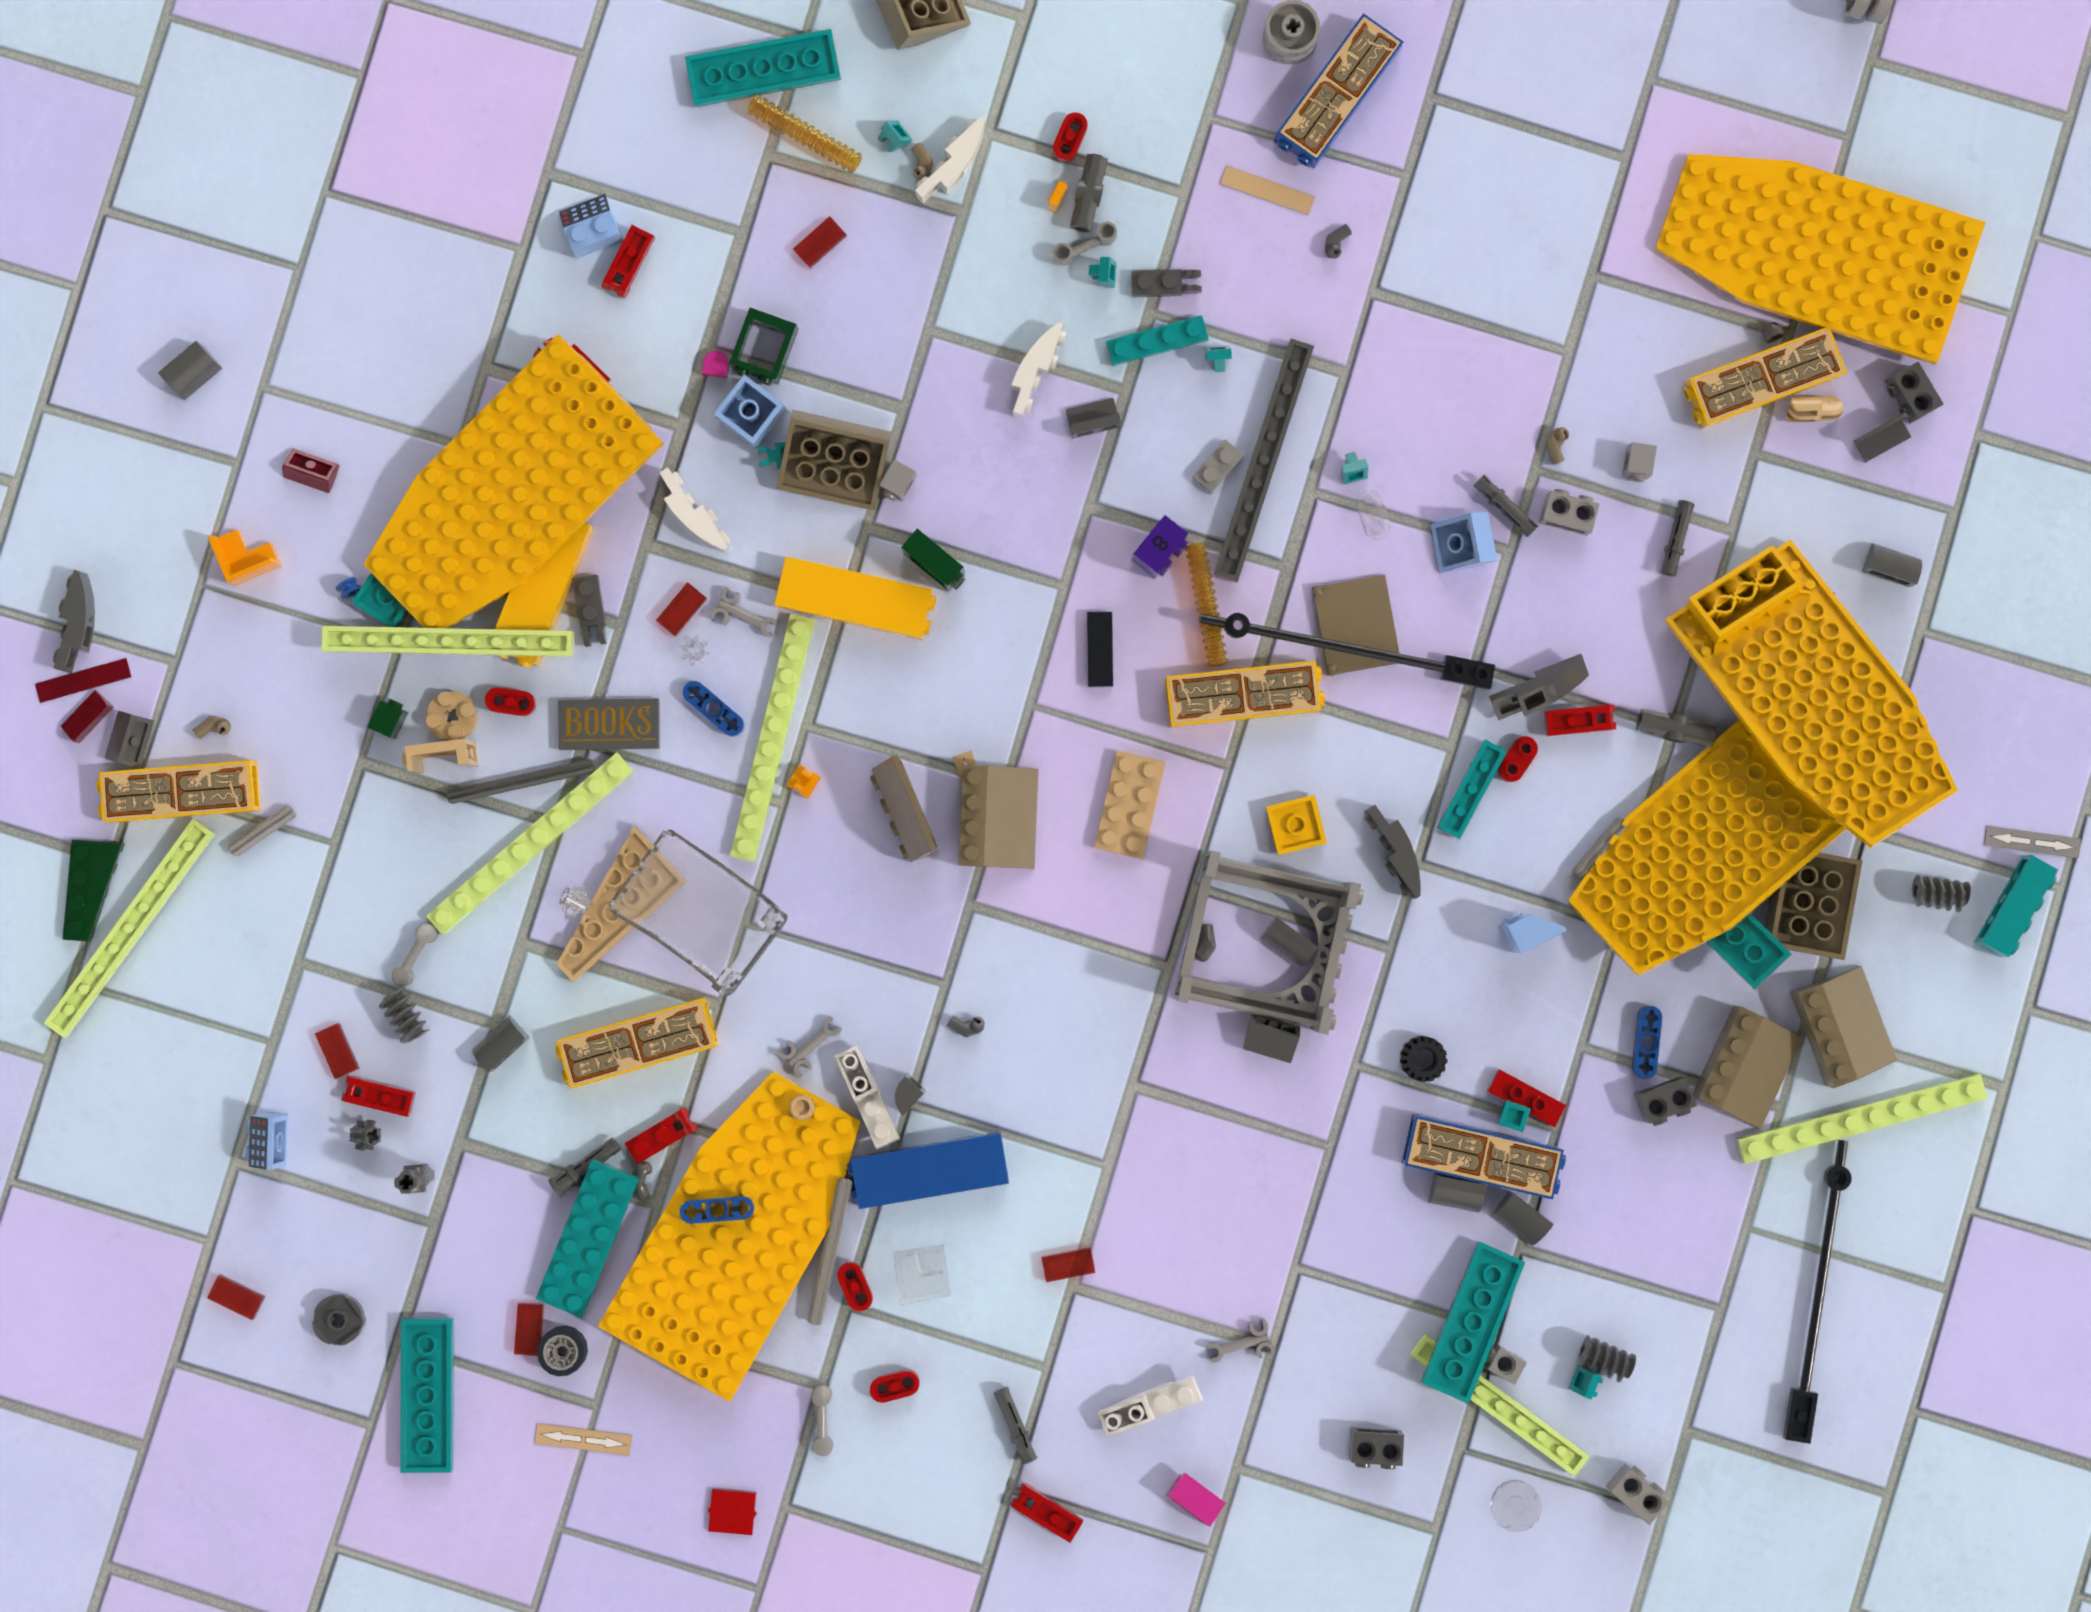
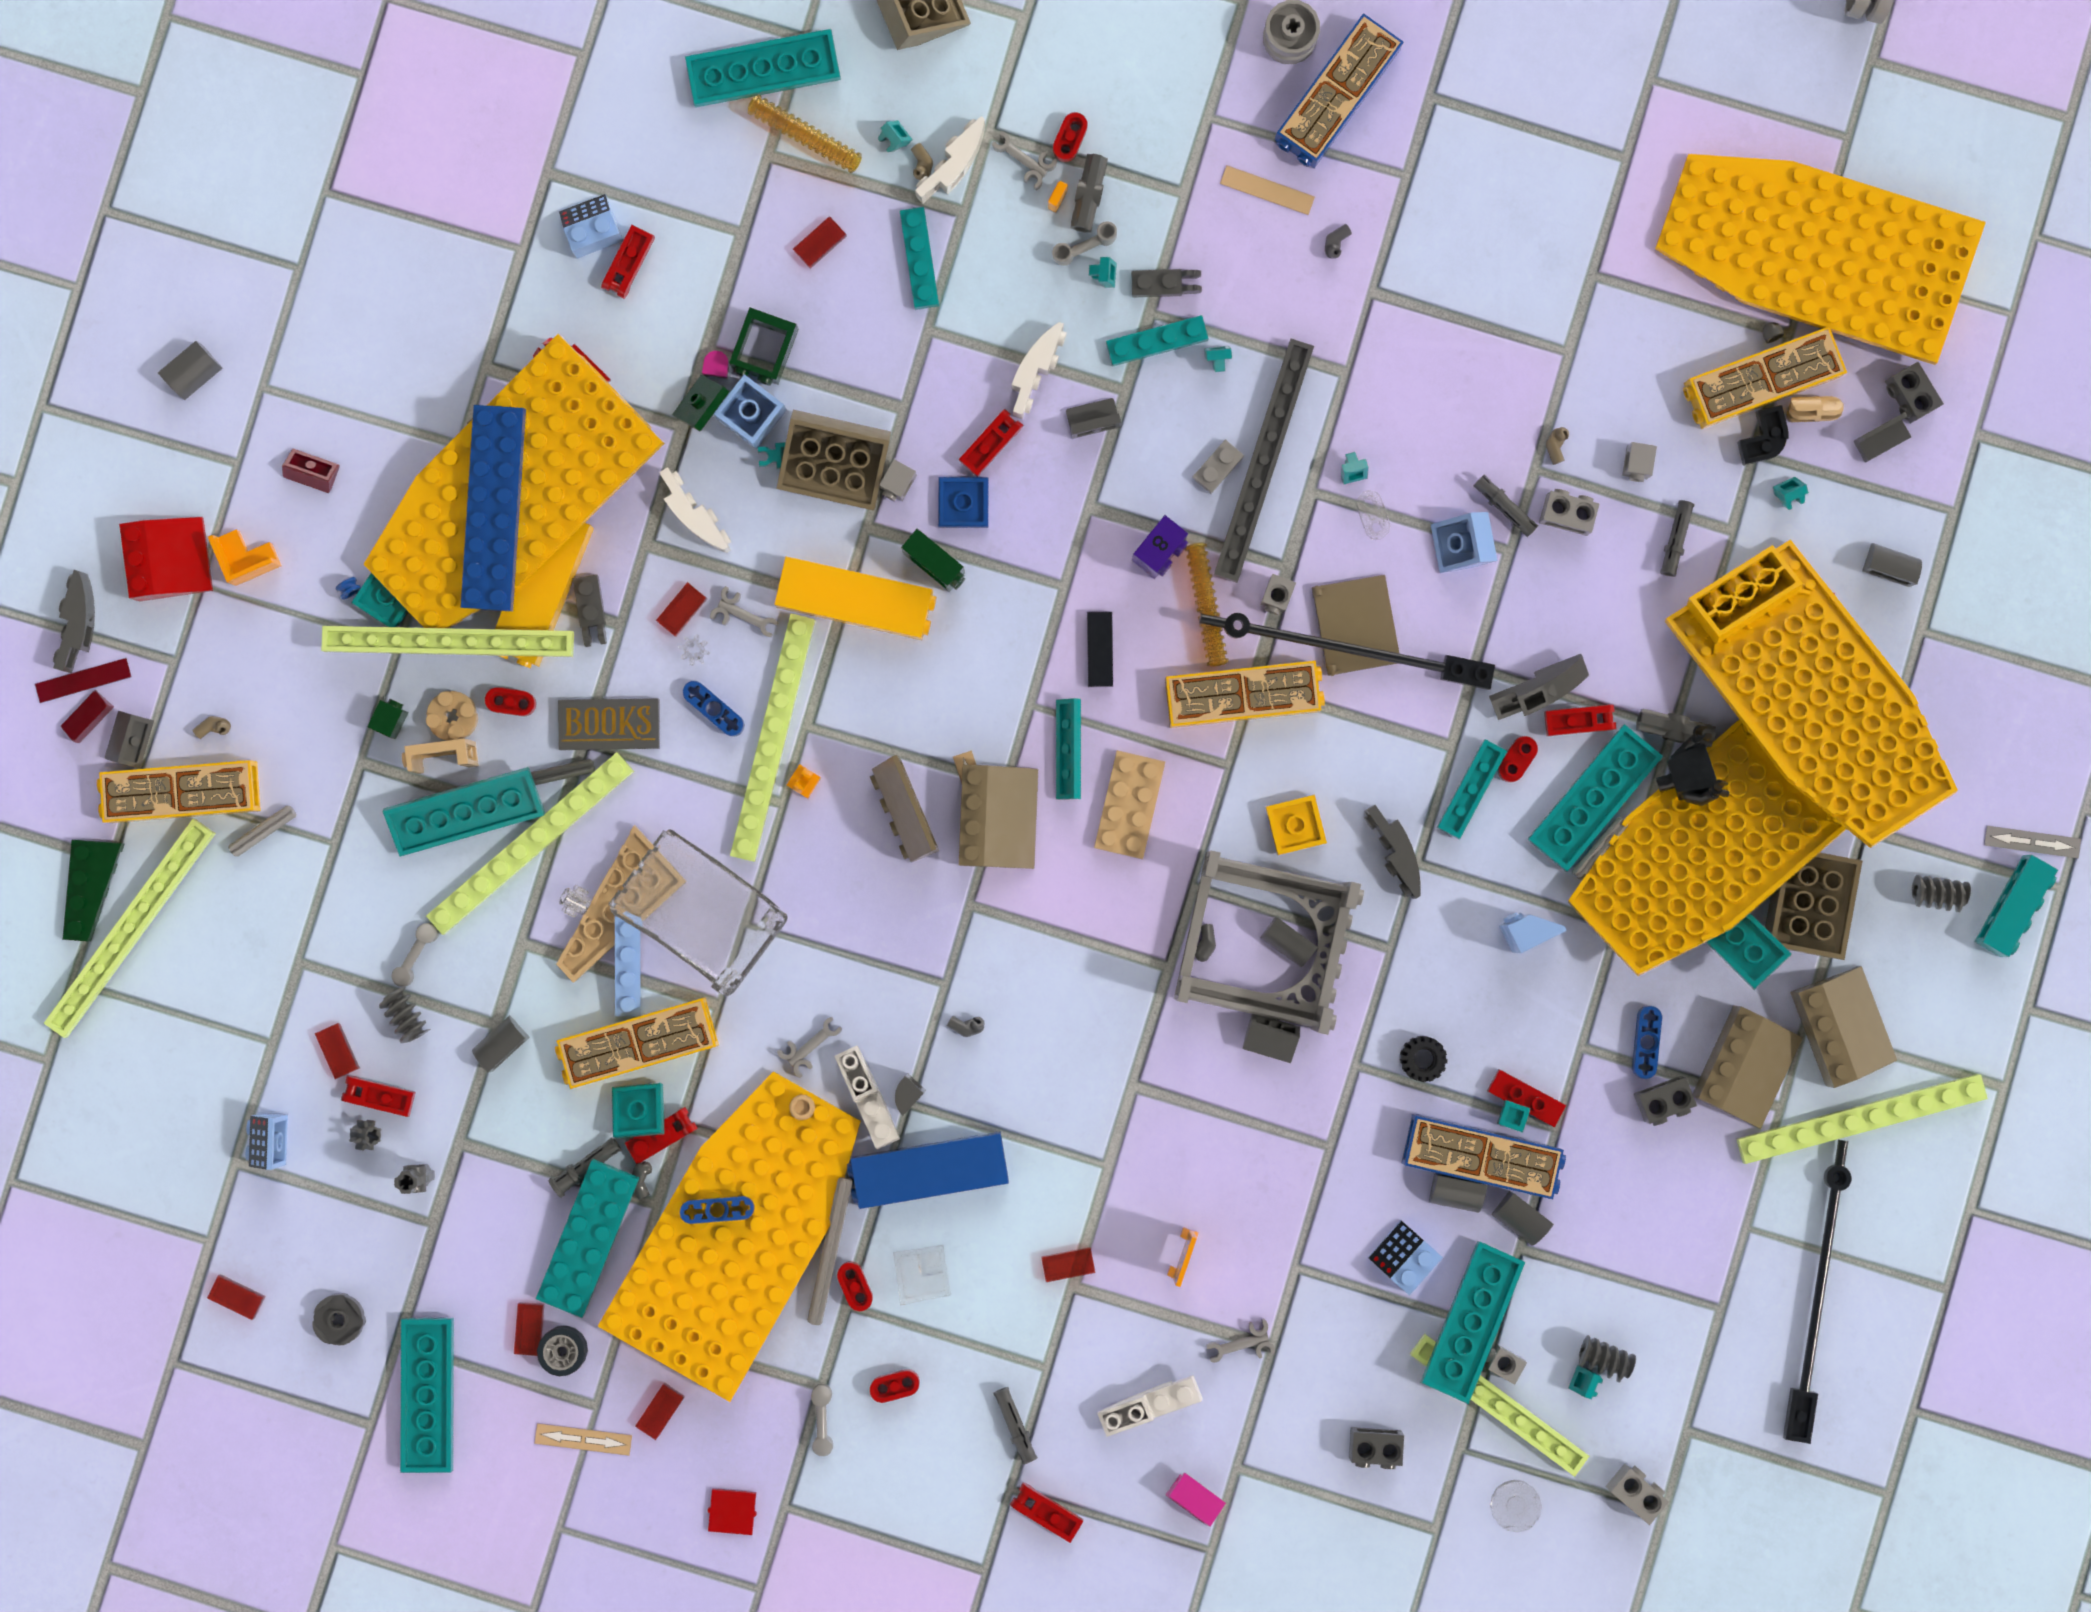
(165, 558): none -> red slope
(463, 811): none -> teal plate
(493, 507): none -> blue plate
(627, 969): none -> light blue plate
(638, 1110): none -> teal tile
(660, 1411): none -> clear red tile
(700, 403): none -> dark green plate
(919, 258): none -> teal plate
(963, 502): none -> blue tile
(990, 443): none -> red plate
(1038, 170): none -> light grey bar
(1068, 749): none -> teal plate
(1179, 1272): none -> light orange flag
(1277, 583): none -> light grey brick
(1405, 1257): none -> slope
(1595, 797): none -> teal plate
(1692, 772): none -> black torso
(1772, 439): none -> black plate
(1791, 490): none -> teal tile

